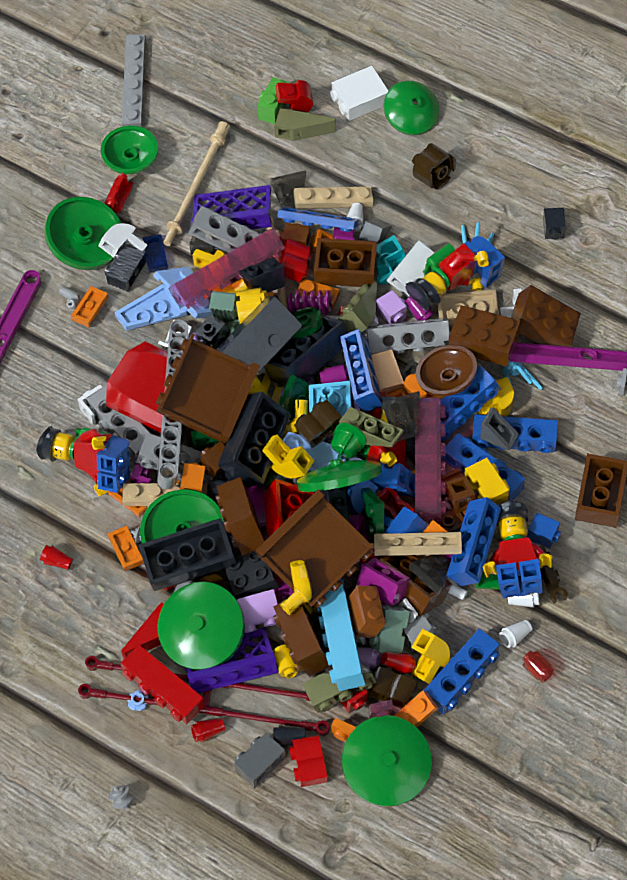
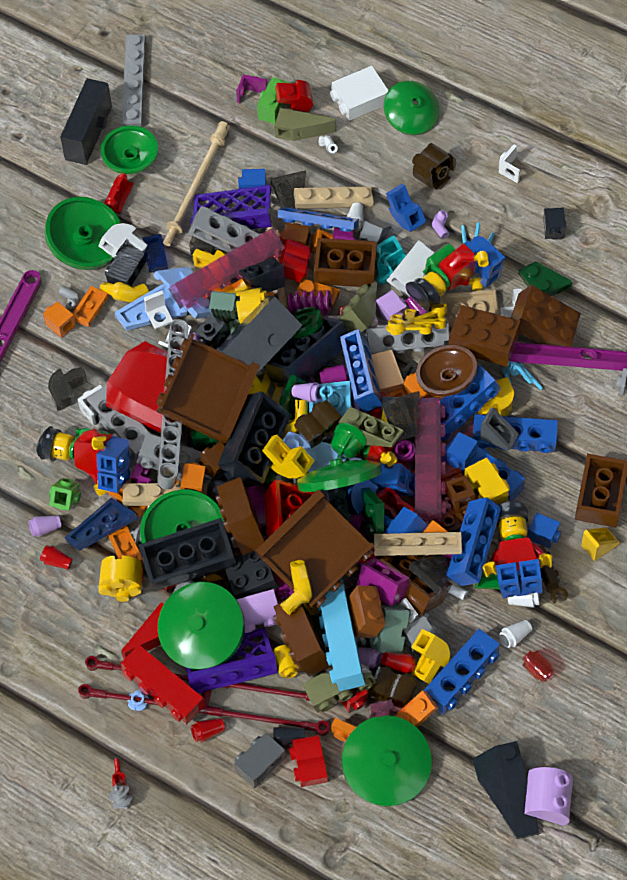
(42, 525): none -> lavender cone
(59, 319): none -> orange brick
(61, 386): none -> clear smoke brick
(64, 494): none -> bright green brick
(86, 121): none -> black brick
(101, 523): none -> dark blue wing
(118, 776): none -> red hand
(121, 577): none -> yellow brick
(124, 292): none -> yellow arm
(156, 304): none -> white bracket
(250, 83): none -> magenta bracket
(252, 178): none -> blue brick
(308, 392): none -> lavender cone
(328, 142): none -> white arm
(403, 210): none -> blue brick
(405, 451): none -> magenta cone
(423, 323): none -> yellow plant
(439, 223): none -> lavender arm
(461, 451): none -> blue brick
(505, 163): none -> white bracket
(505, 781): none -> black wedge
(544, 278): none -> dark green wing
(549, 794): none -> lavender brick
(598, 542): none -> yellow slope

